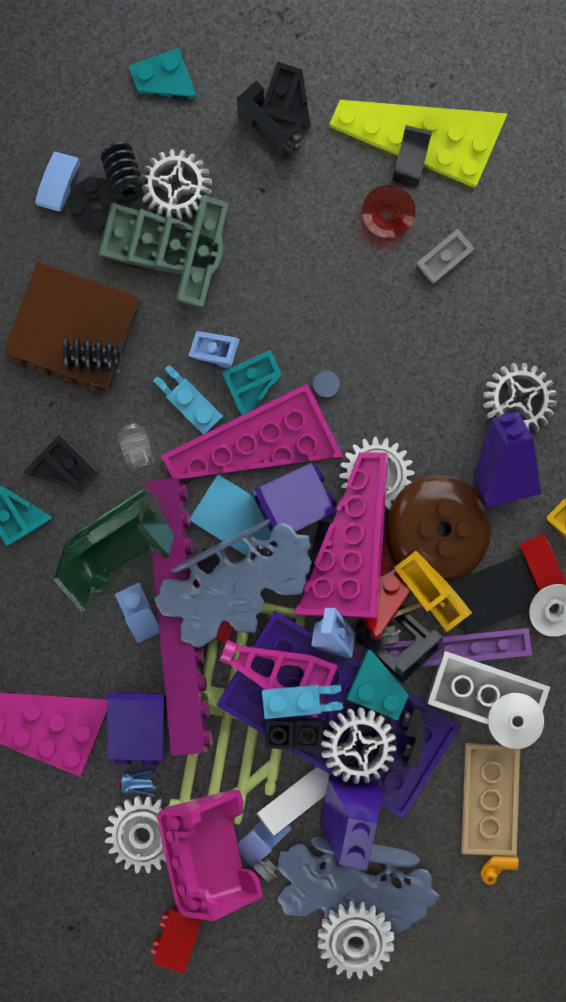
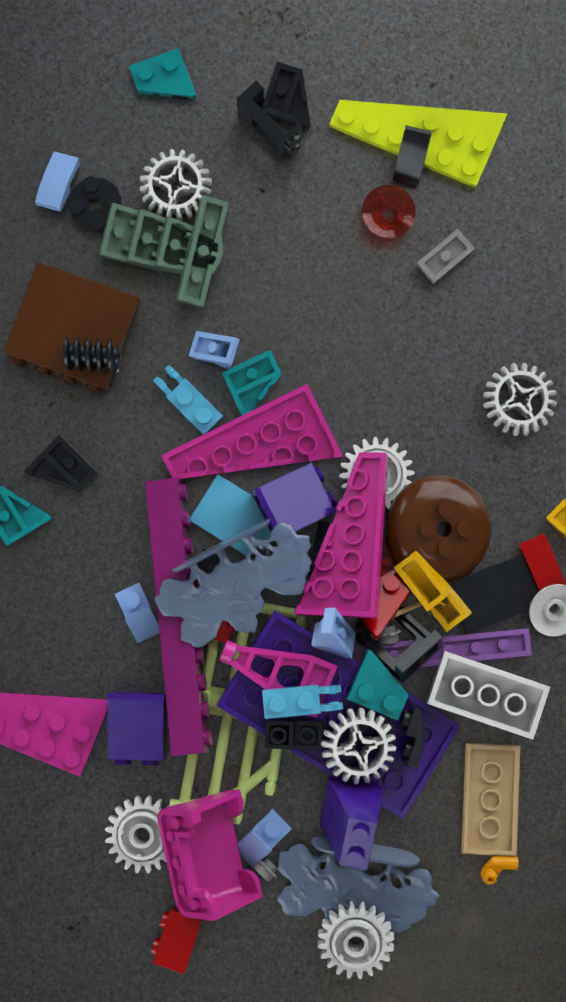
(111, 543): clear green windscreen -> none
(122, 172): black piece -> none
(134, 784): flat silver piece -> none
(136, 446): clear brick -> none
(294, 801): white tile -> none
(326, 384): sand blue tile -> none
(502, 715): white dish -> none
(507, 462): dark purple slope -> none

